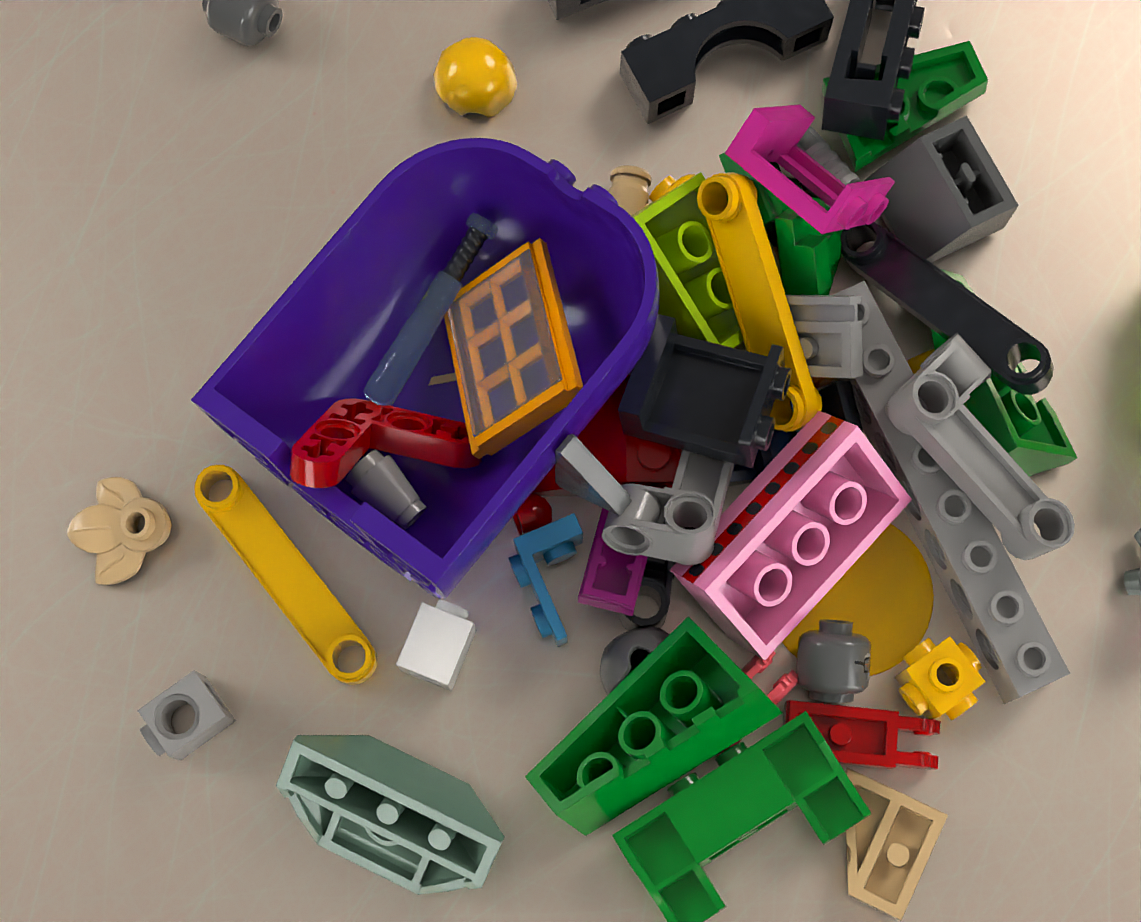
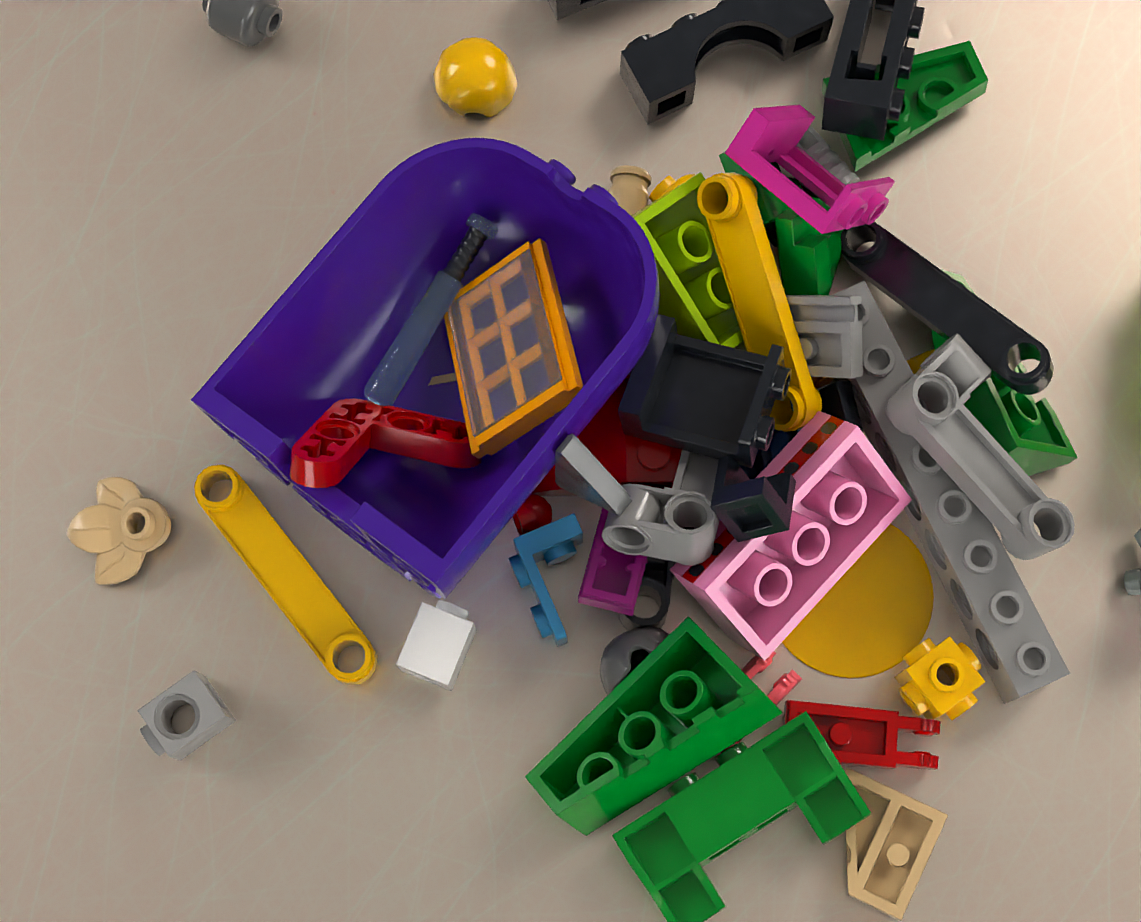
(386, 489): light grey cone -> none
(390, 812): sand green wedge -> none
(752, 506): none -> black panel
(833, 662): dark grey head -> none
(945, 192): dark grey slope -> none

